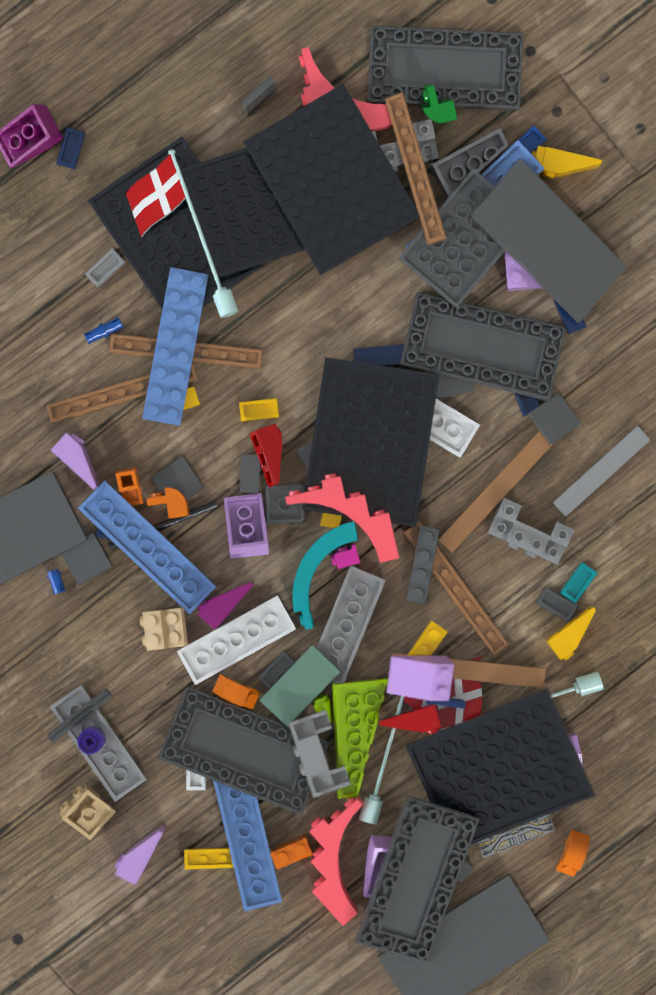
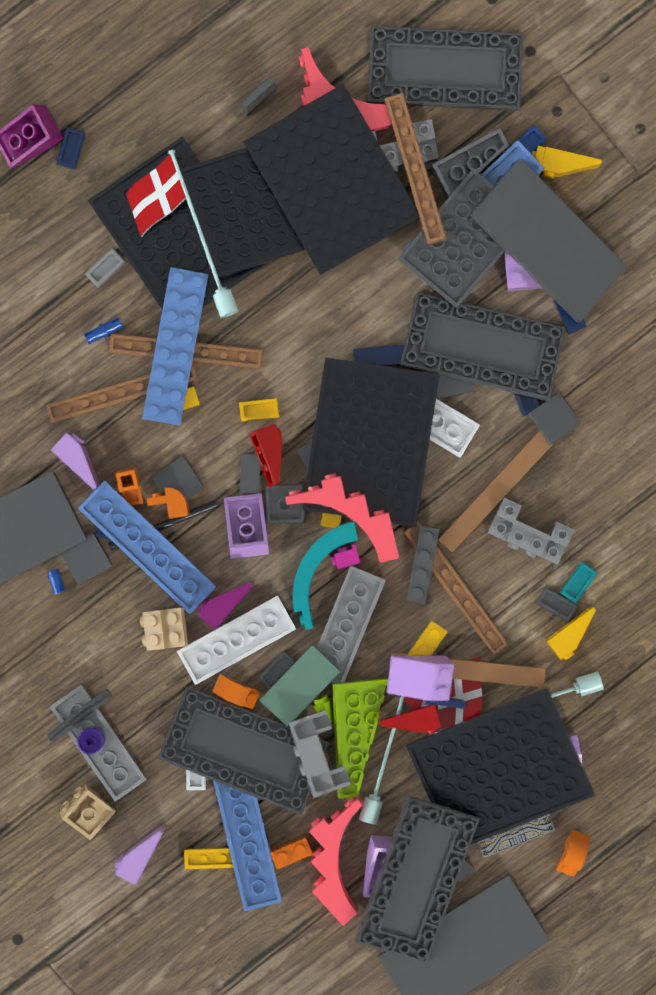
(437, 111): green brick -> none
(601, 471): light grey tile -> none

